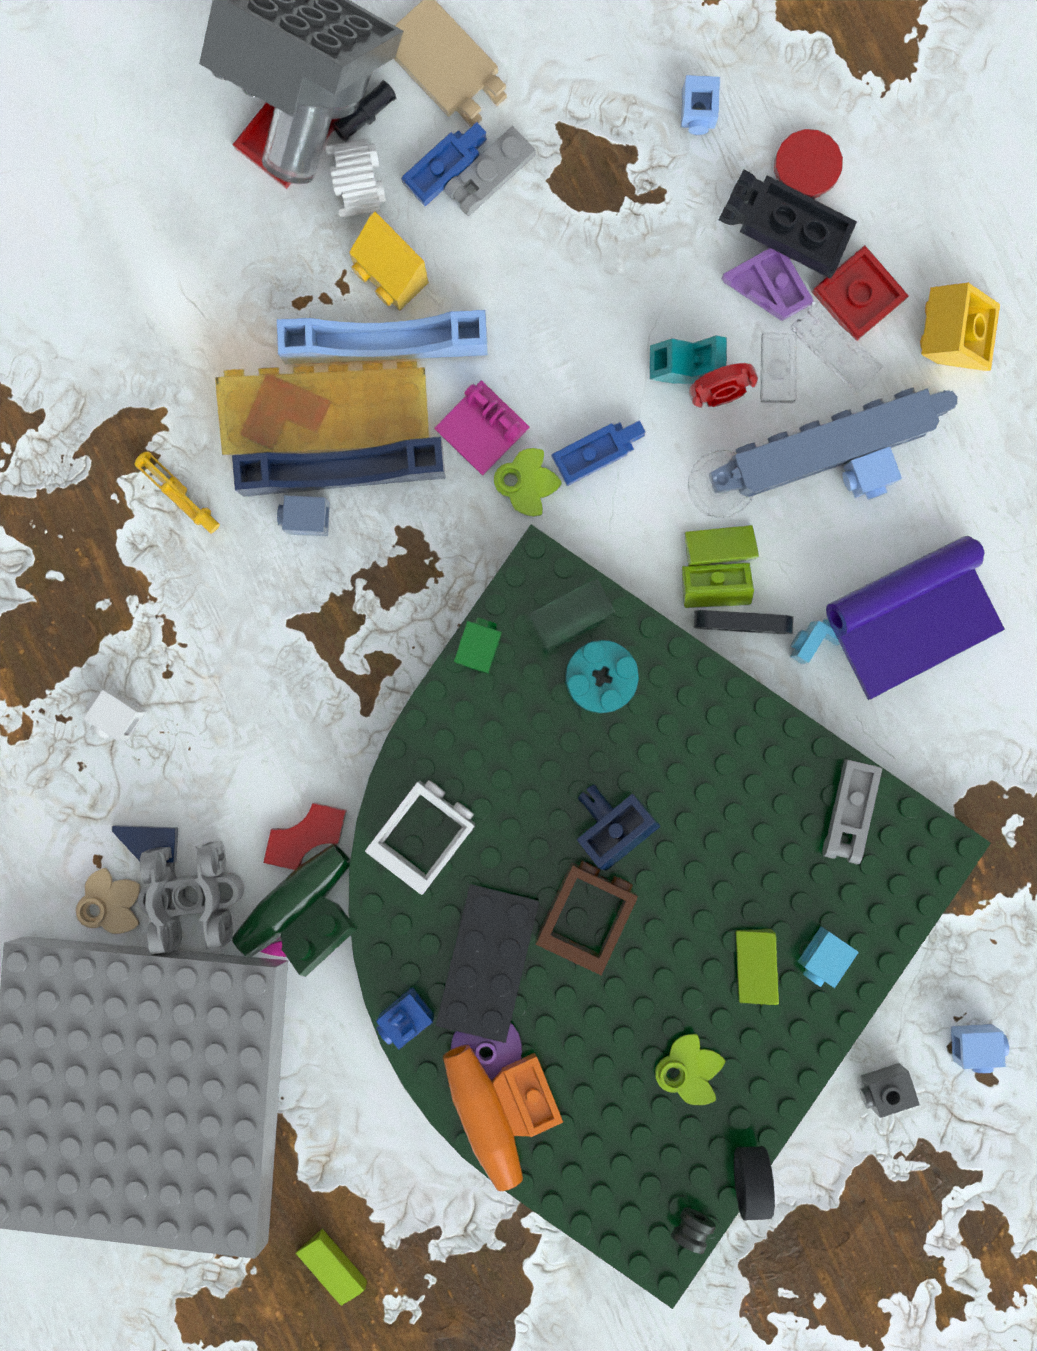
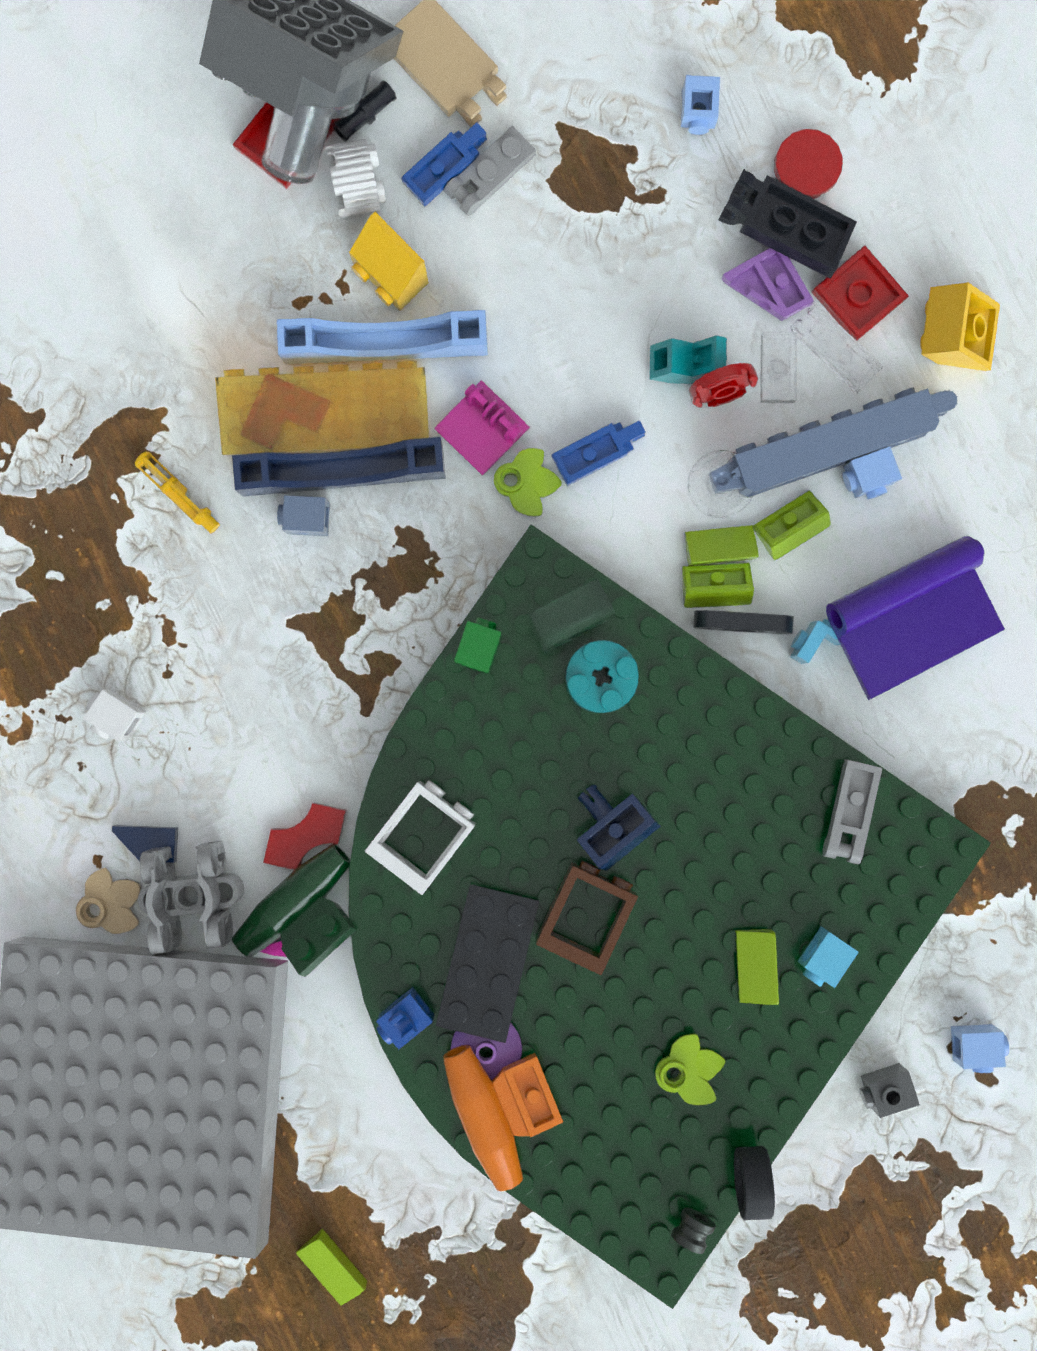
(792, 525): none -> lime slope

